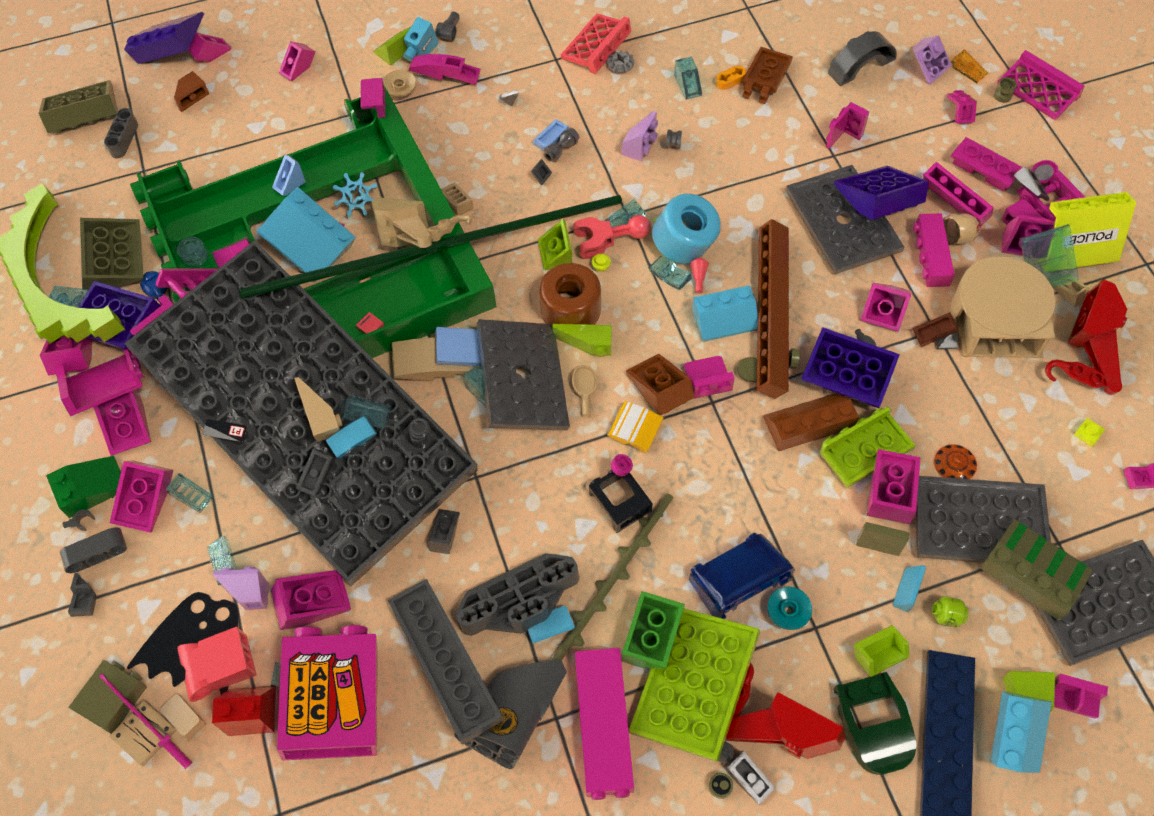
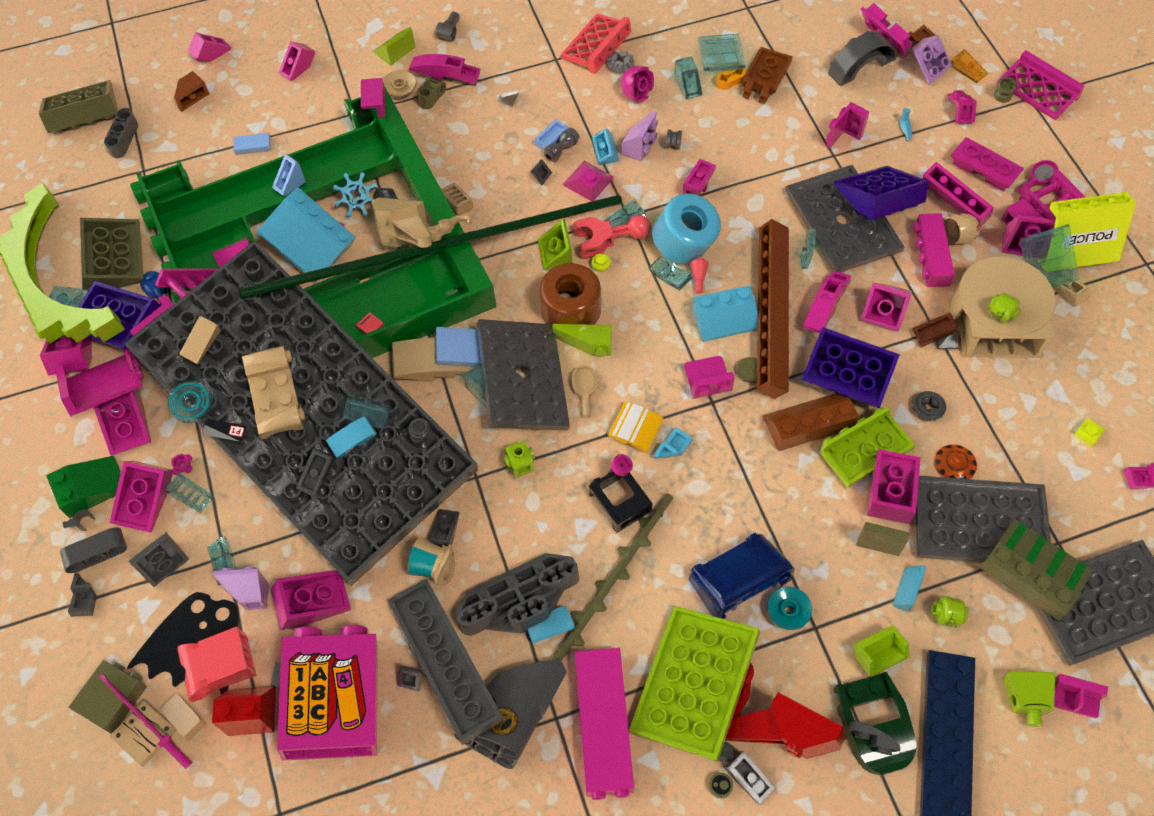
(159, 559): none -> dark grey slope
(163, 39): dark purple slope -> none
(180, 459): none -> dark pink plate
(187, 390): none -> clear light blue tile
(193, 253): clear light blue wheel -> none
(200, 340): none -> tan slope
(252, 143): none -> light blue tile
(273, 391): none -> tan piece
(319, 413): tan slope -> none
(384, 193): none -> flat silver slope
(409, 678): none -> flat silver slope
(420, 39): medium azure torso -> none
(430, 92): none -> olive piece
(432, 561): none -> tan hat
(519, 458): none -> lime brick
(588, 181): none -> dark pink slope
(605, 147): none -> medium azure slope
(637, 83): none -> dark pink cylinder
(652, 631): bright green slope -> none
(661, 384): dark orange slope -> none
(674, 445): none -> medium azure slope
(699, 177): none -> dark pink panel
(721, 52): none -> clear light blue piece
(794, 358): olive tile -> none
(807, 252): none -> clear light blue slope
(826, 301): none -> dark pink slope
(860, 336): dark grey piece -> none
(879, 739): none -> dark grey slope
(896, 35): none -> dark pink brick
(905, 123): none -> medium azure bar
(918, 35): none -> dark orange slope
(937, 403): none -> dark grey gear
(1004, 307): none -> lime head
(1020, 733): medium azure slope -> none
(1031, 181): flat silver slope -> none
(1095, 329): red slope -> none

